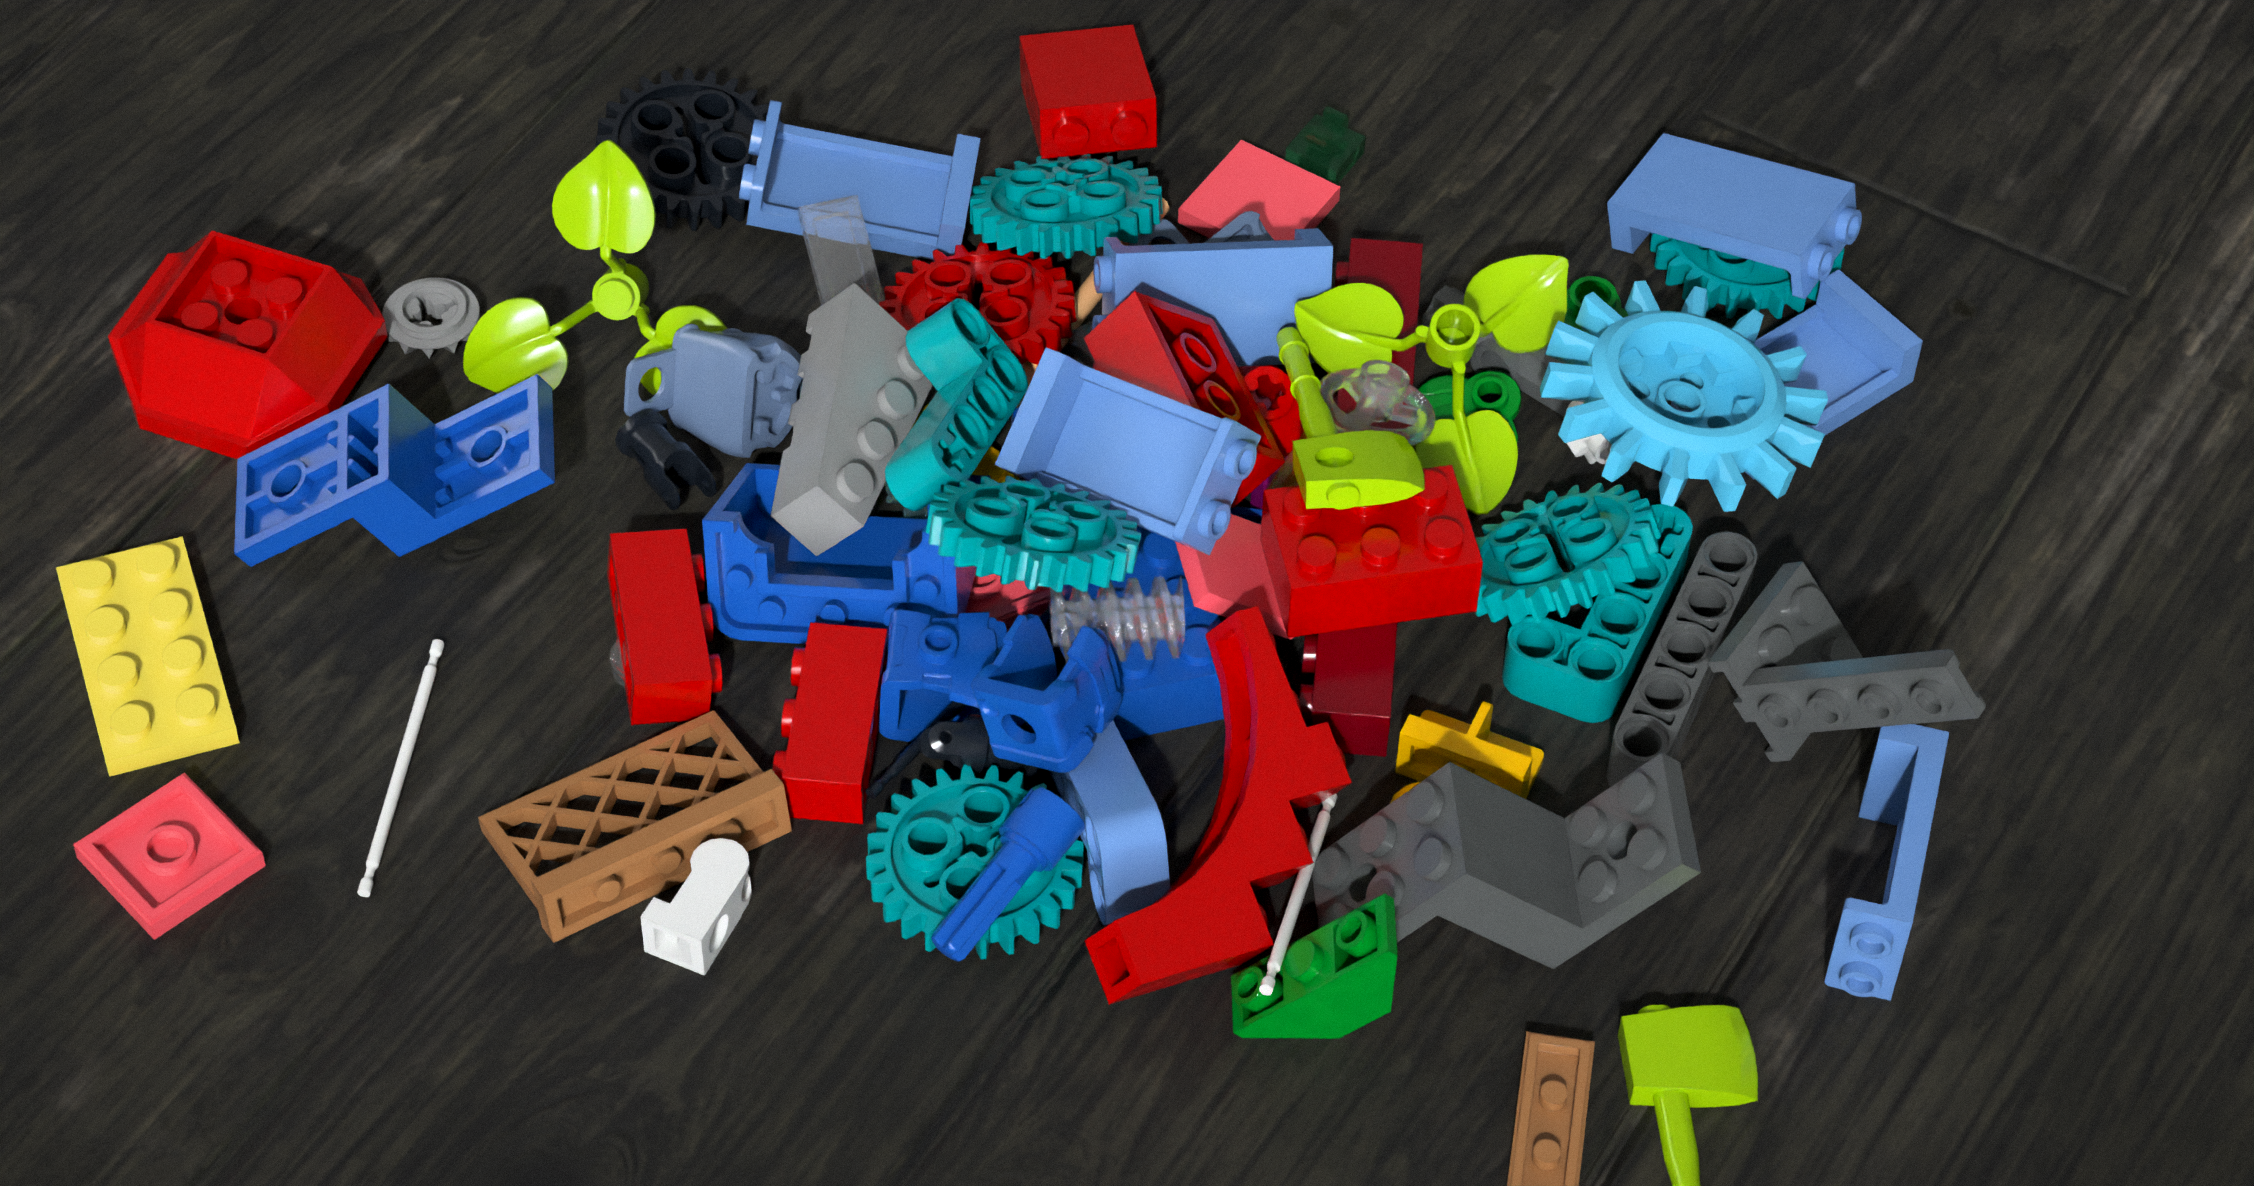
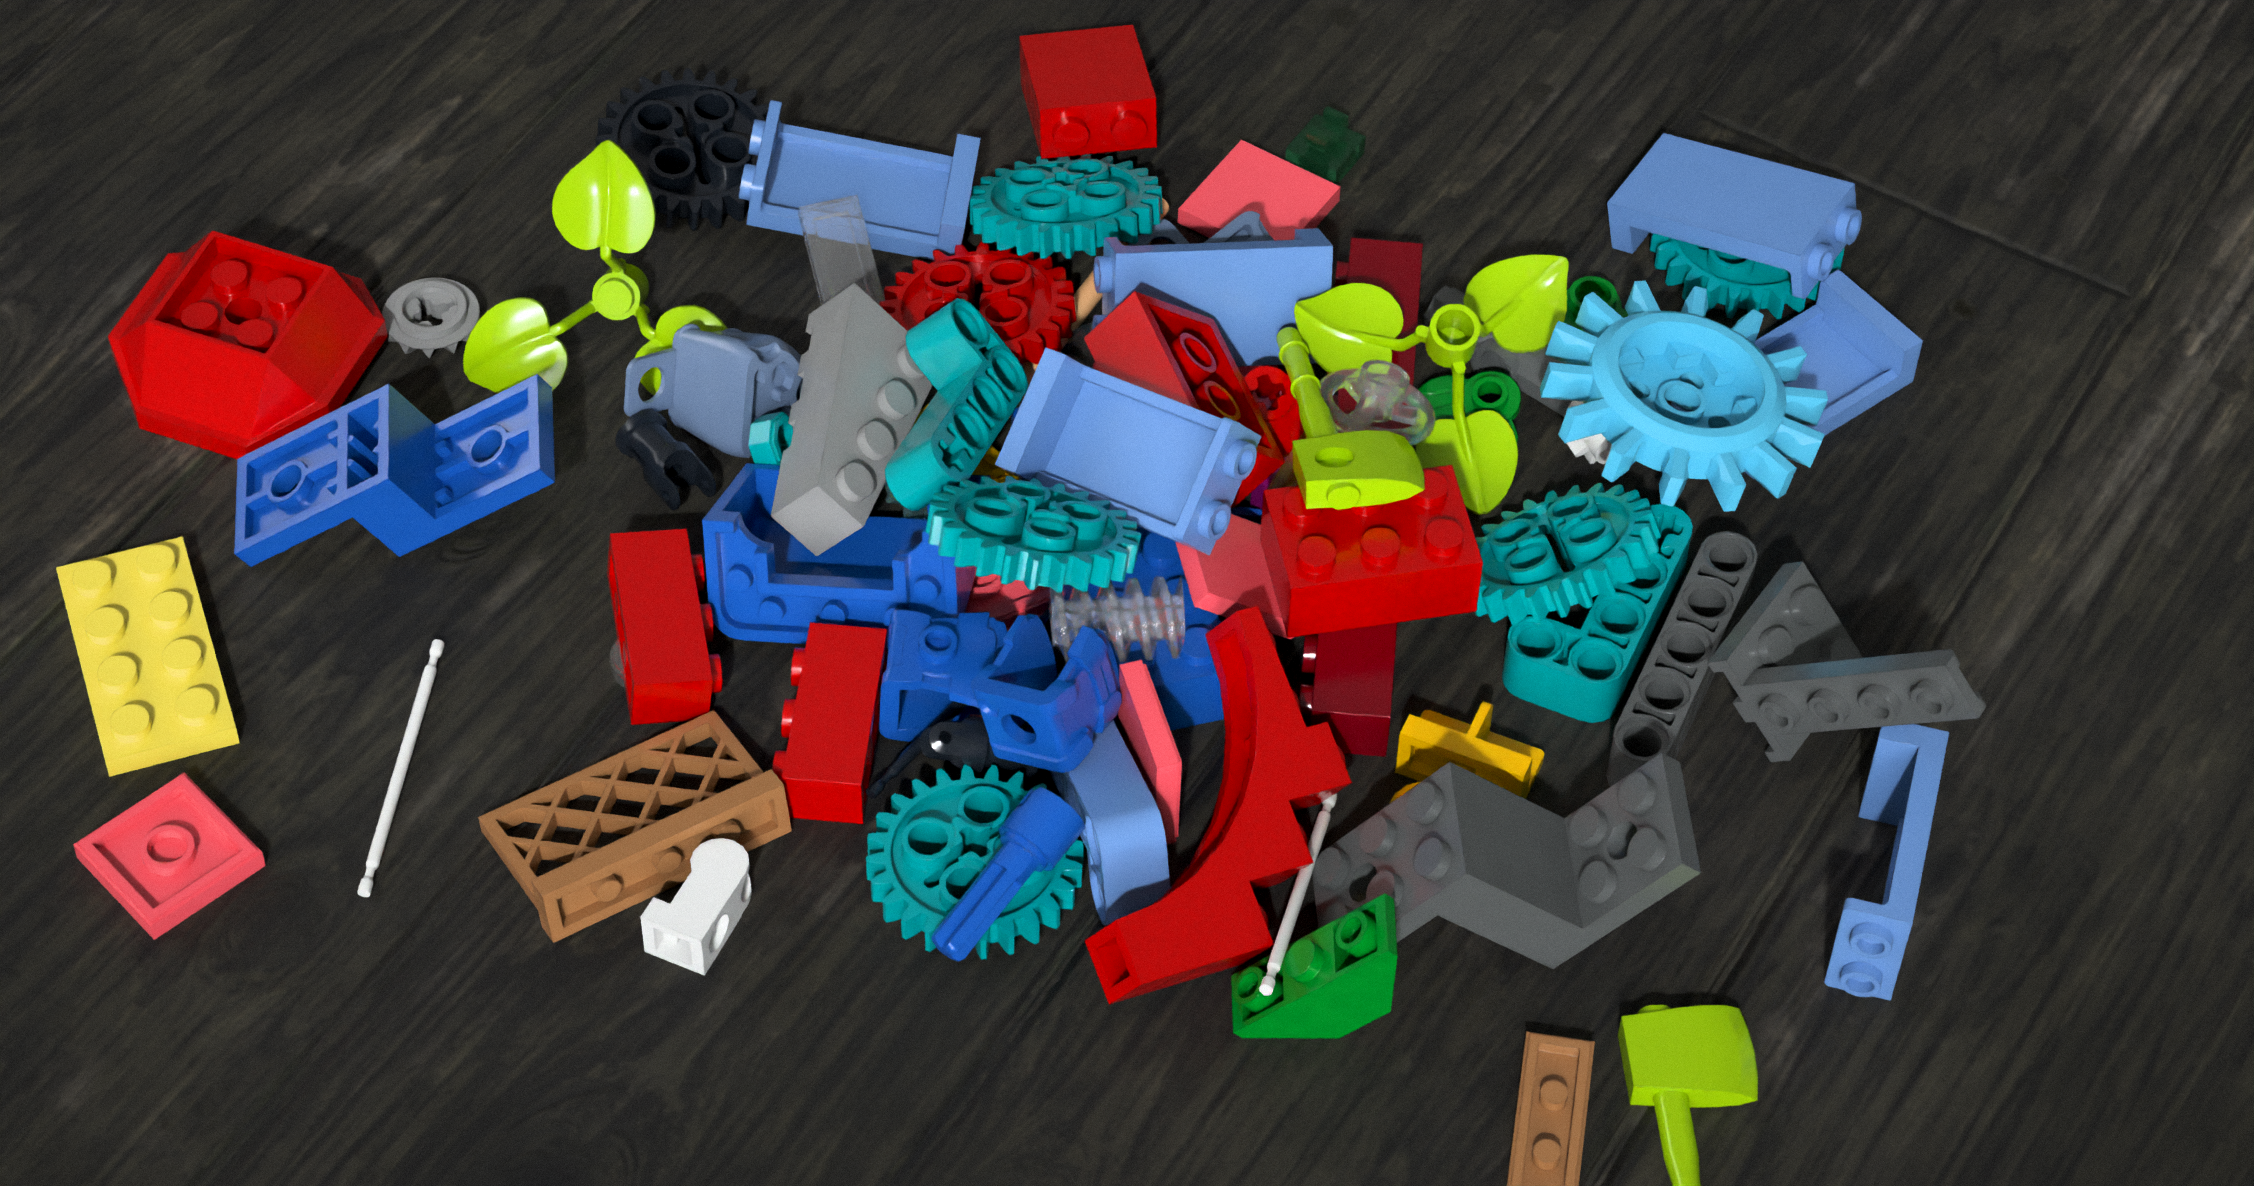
(769, 438): none -> teal tile
(1150, 742): none -> coral tile

